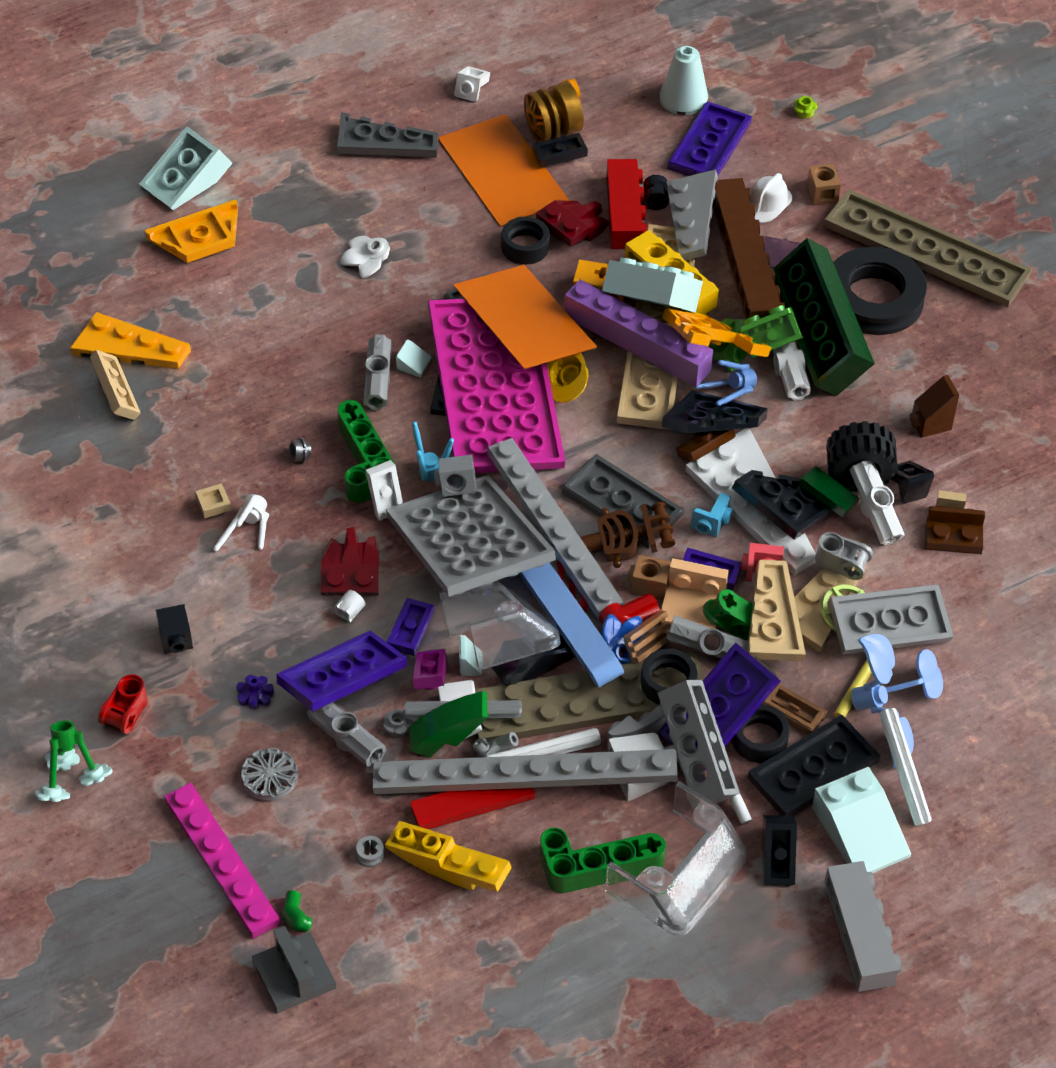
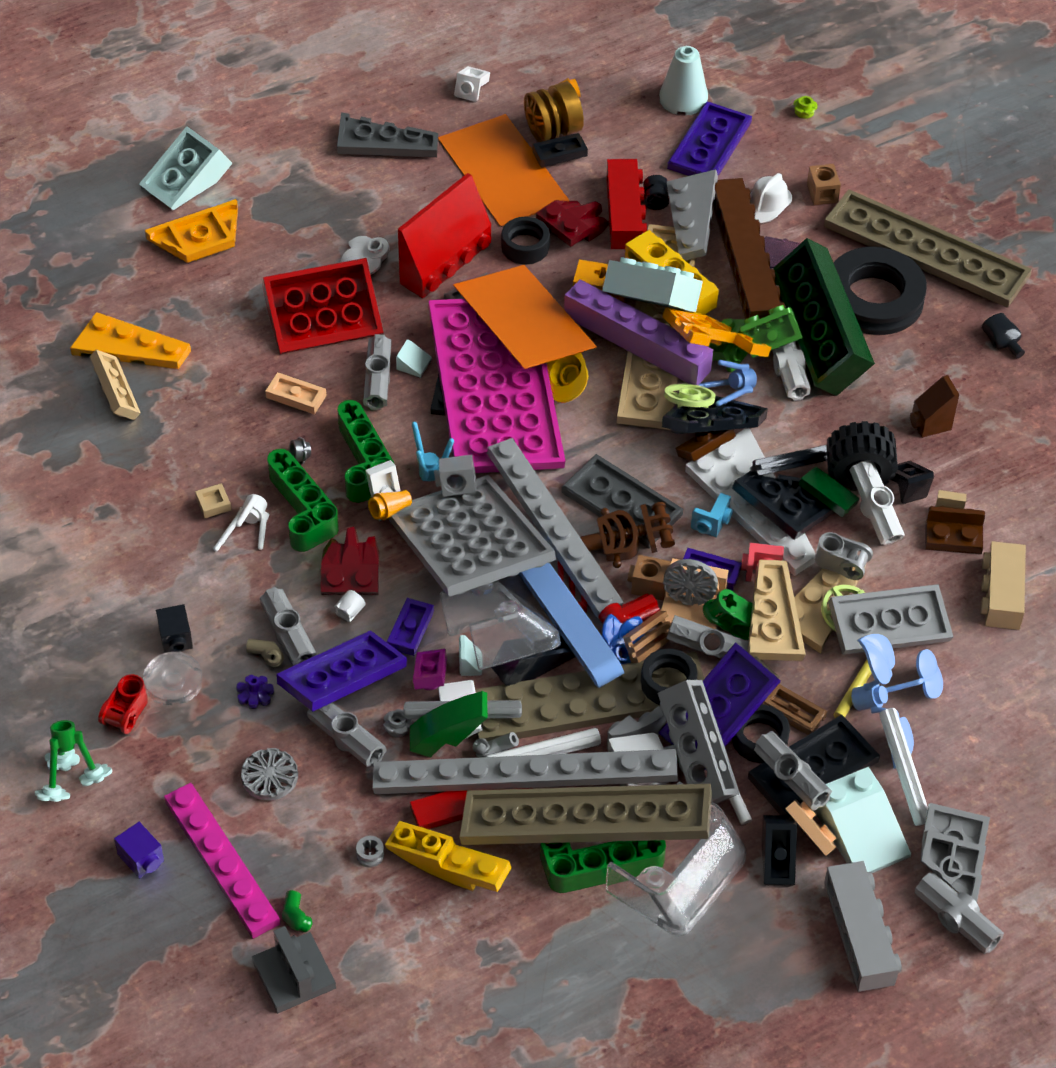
(139, 850): none -> dark purple brick
(172, 678): none -> clear tile
(268, 649): none -> dark tan arm
(282, 616): none -> light grey piece
(295, 393): none -> light nougat plate
(316, 513): none -> green beam
(322, 305): none -> red slope
(389, 503): none -> light orange cone
(442, 237): none -> red slope
(587, 814): none -> dark tan plate
(689, 395): none -> yellowish green wheel
(690, 582): none -> light grey wheel
(789, 460): none -> black axle
(802, 780): none -> light grey piece
(804, 816): none -> light nougat plate
(955, 846): none -> light grey slope
(959, 912): none -> light grey piece
(1003, 333): none -> black piece
(1004, 585): none -> tan brick

